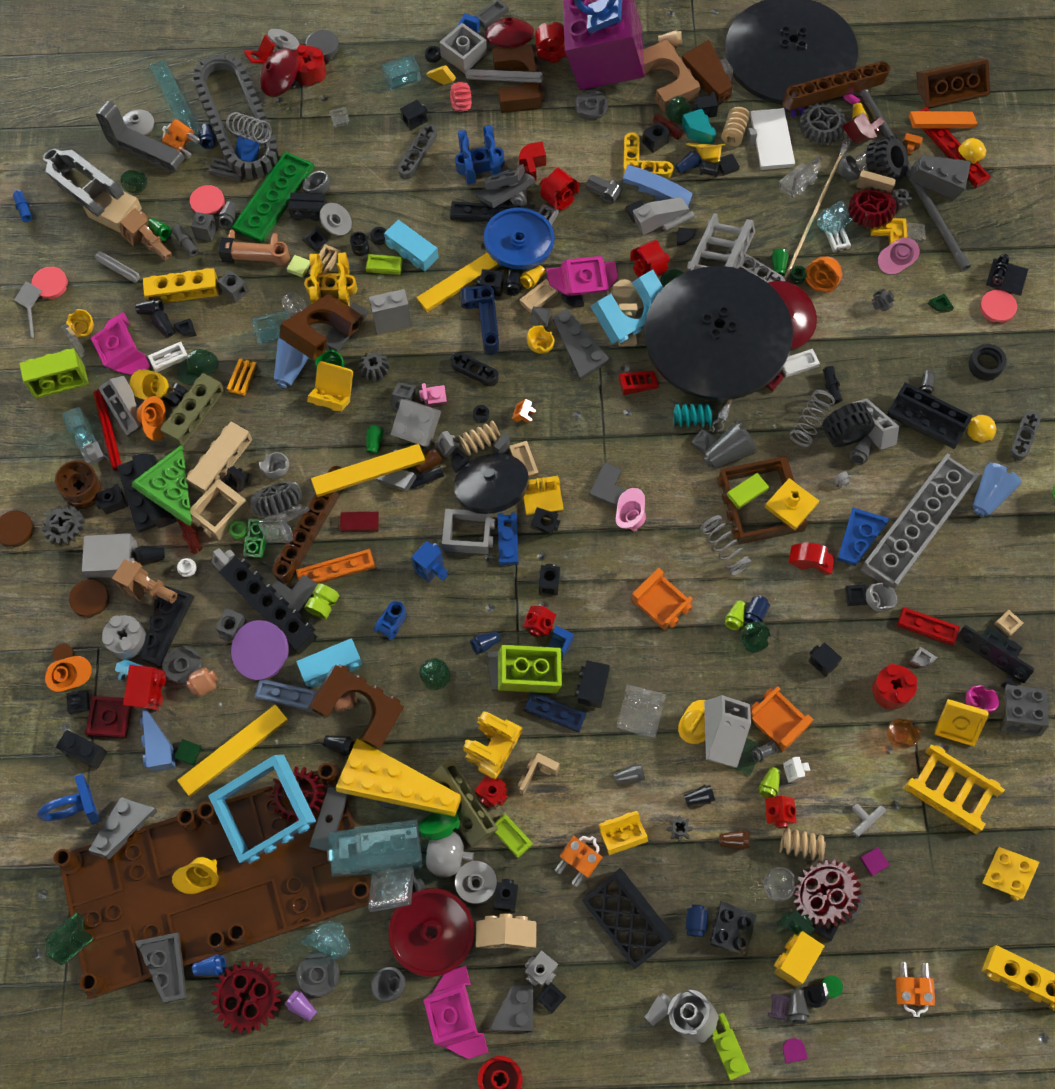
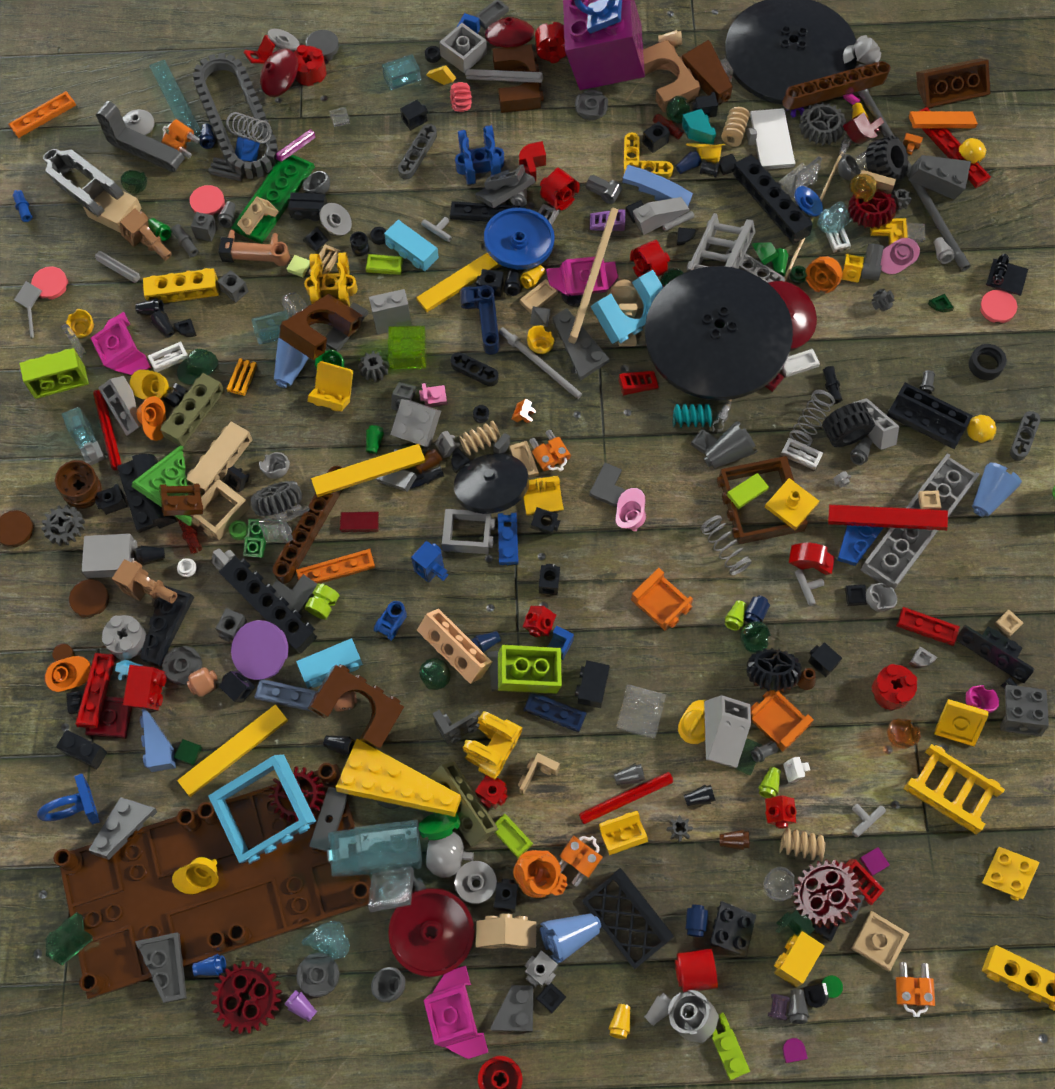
(42, 114): none -> orange tile
(95, 690): none -> red tile
(181, 504): none -> reddish brown plate
(236, 686): none -> black brick
(254, 214): none -> tan bracket
(295, 145): none -> magenta axle
(407, 347): none -> clear neon green brick
(438, 228): none -> light grey piece
(454, 646): none -> light nougat brick
(454, 732): none -> dark grey bracket
(514, 341): none -> light grey bar
(539, 874): none -> orange helmet
(551, 453): none -> orange piece
(568, 934): none -> medium blue cone
(593, 275): none -> tan tile
(618, 225): none -> medium lavender slope
(620, 1022): none -> yellow cone
(626, 798): none -> red axle
(696, 970): none -> red piece
(765, 252): none -> green tile
(772, 199): none -> black brick
(773, 670): none -> black gear
(800, 456): none -> white tile
(807, 587): none -> light grey piece
(807, 679): none -> reddish brown cone
(808, 201): none -> blue dish
(852, 268): none -> yellow bracket
(863, 186): none -> clear yellow hair
(865, 51): none -> light grey helmet
(865, 876): none -> red slope
(871, 266): none -> dark grey piece
(880, 941): none -> tan tile
(888, 517): none -> red tile
(929, 500): none -> tan tile
(943, 251): none -> light grey cone

